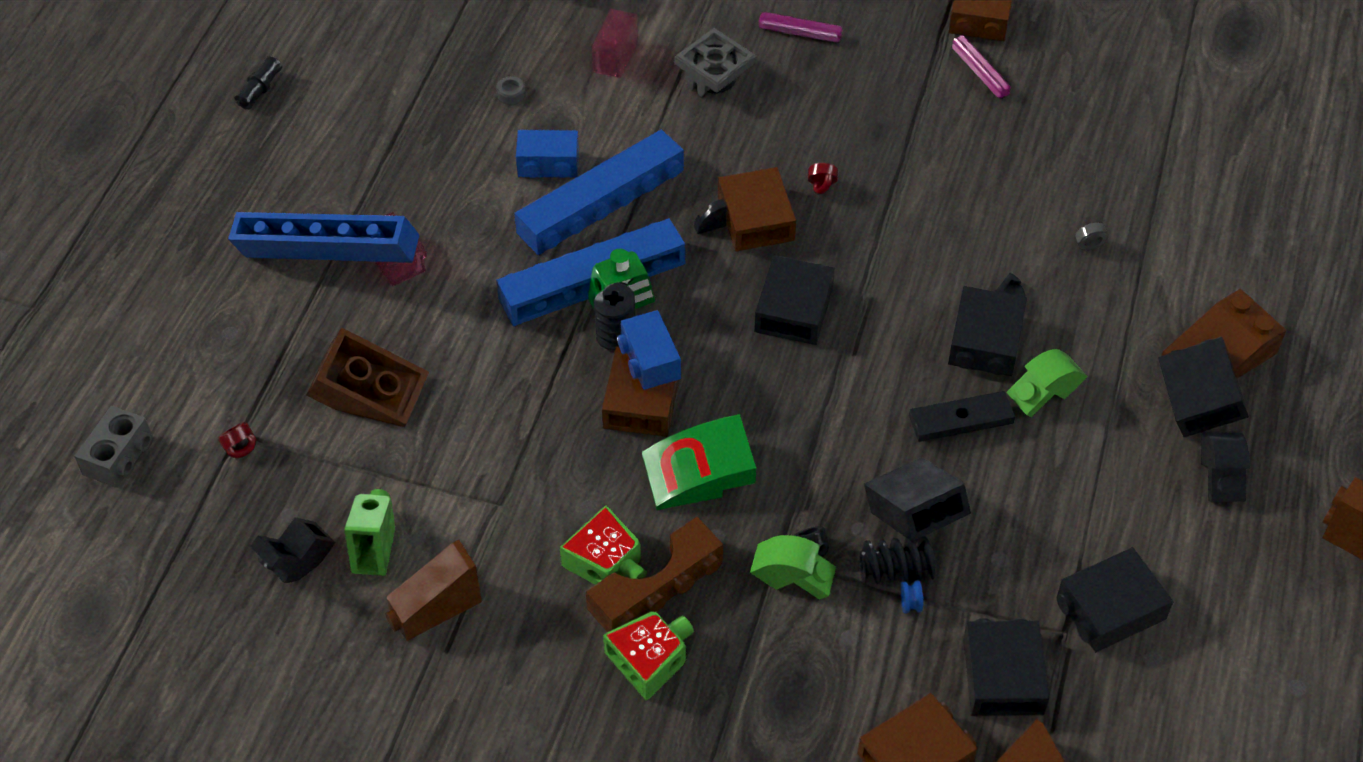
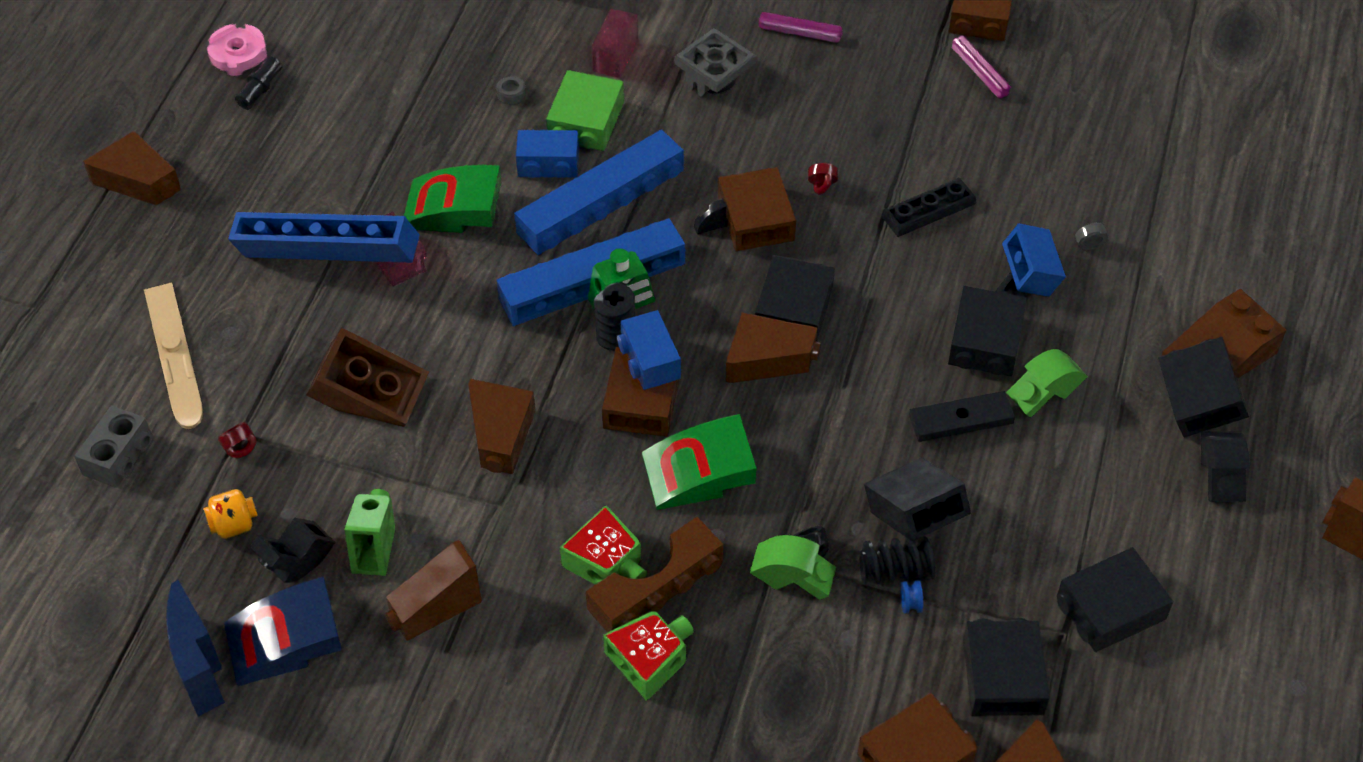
(133, 170): none -> reddish brown slope
(174, 355): none -> tan piece
(192, 651): none -> dark blue slope
(230, 513): none -> light orange head
(235, 62): none -> bright pink plate
(282, 632): none -> dark blue slope
(454, 198): none -> green slope
(501, 423): none -> reddish brown slope
(589, 106): none -> bright green brick
(770, 349): none -> reddish brown slope
(928, 207): none -> black tile
(1033, 260): none -> blue brick

